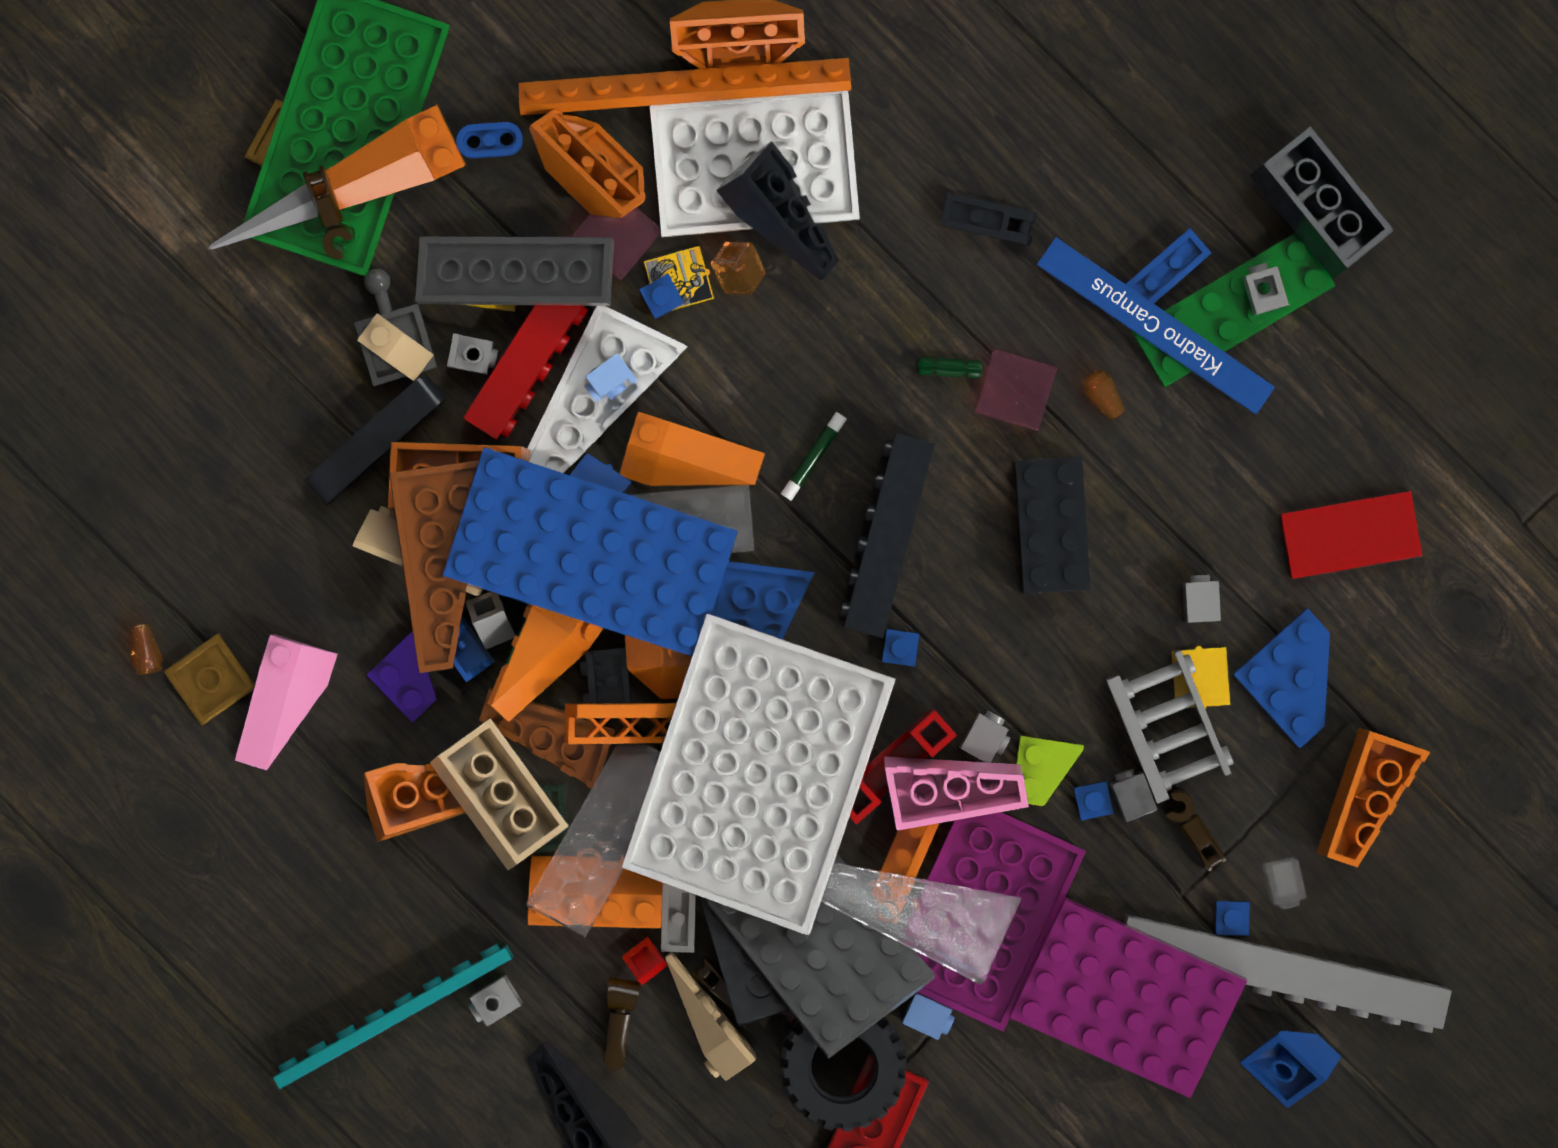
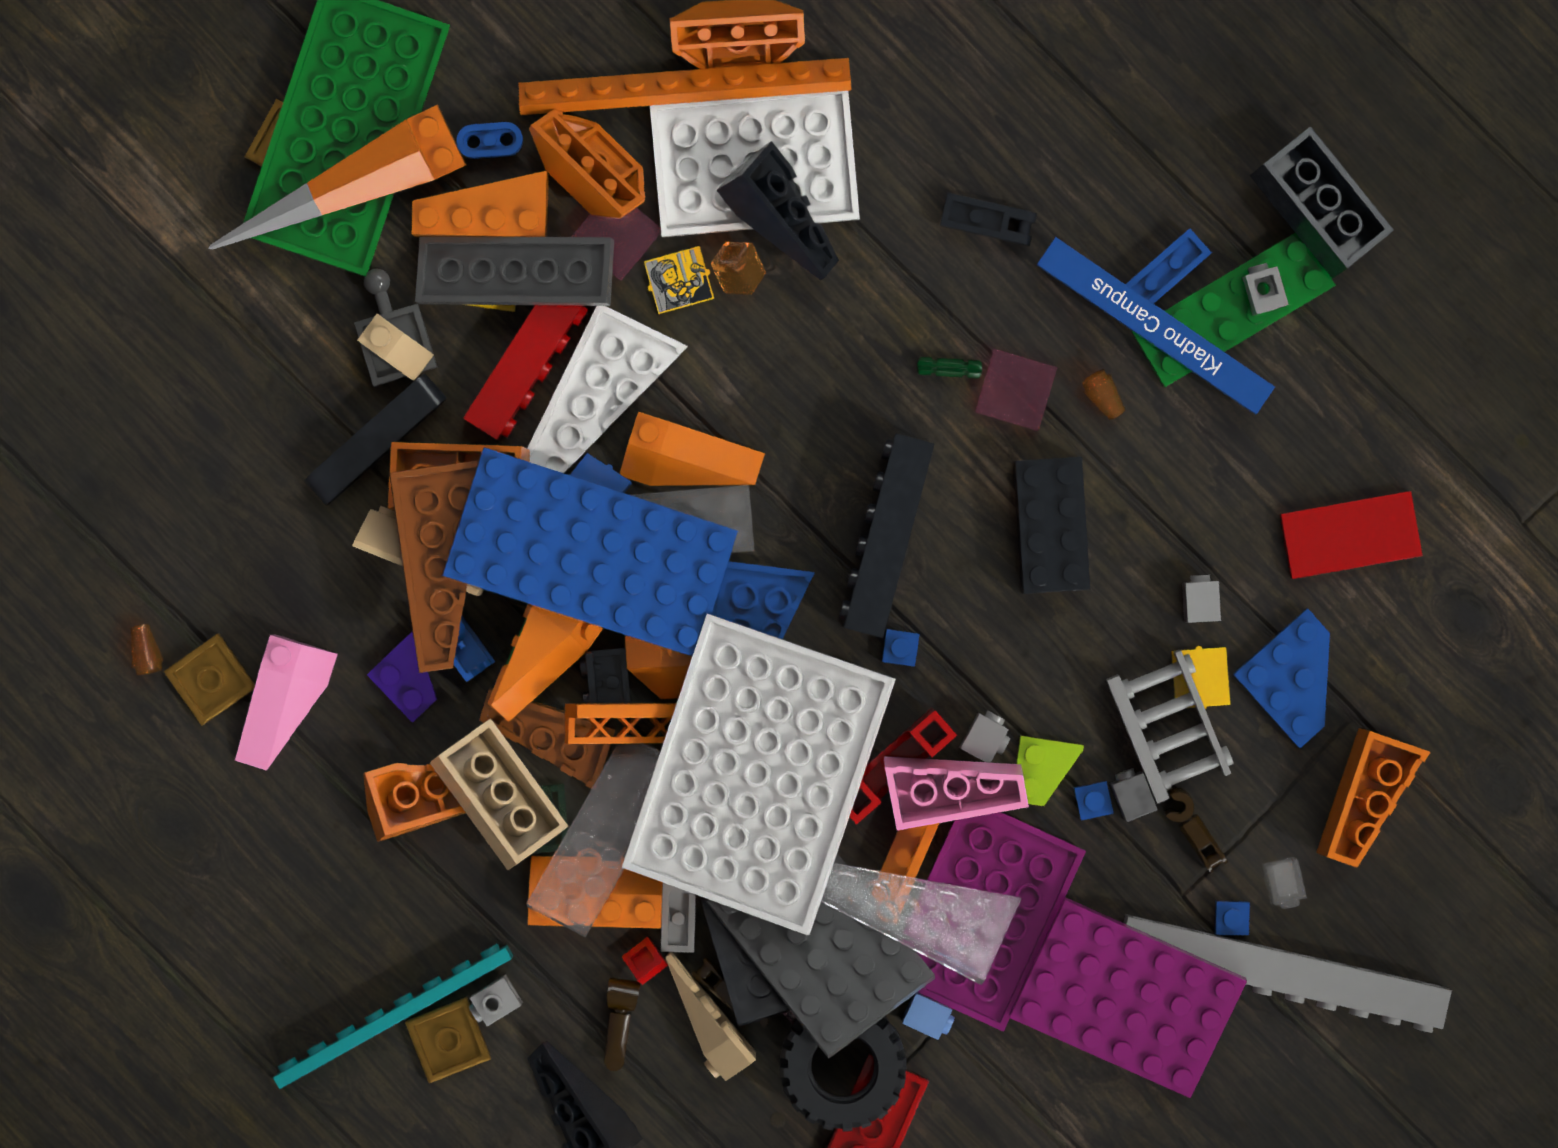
(328, 213): dark brown piece -> none
(448, 1040): none -> pearl gold tile
(458, 354): light grey brick -> none
(490, 210): none -> orange wedge
(490, 619): light grey brick -> none
(609, 379): light blue brick -> none
(661, 296): blue plate -> none
(813, 456): dark green bar -> none
(1292, 1064): blue slope -> none

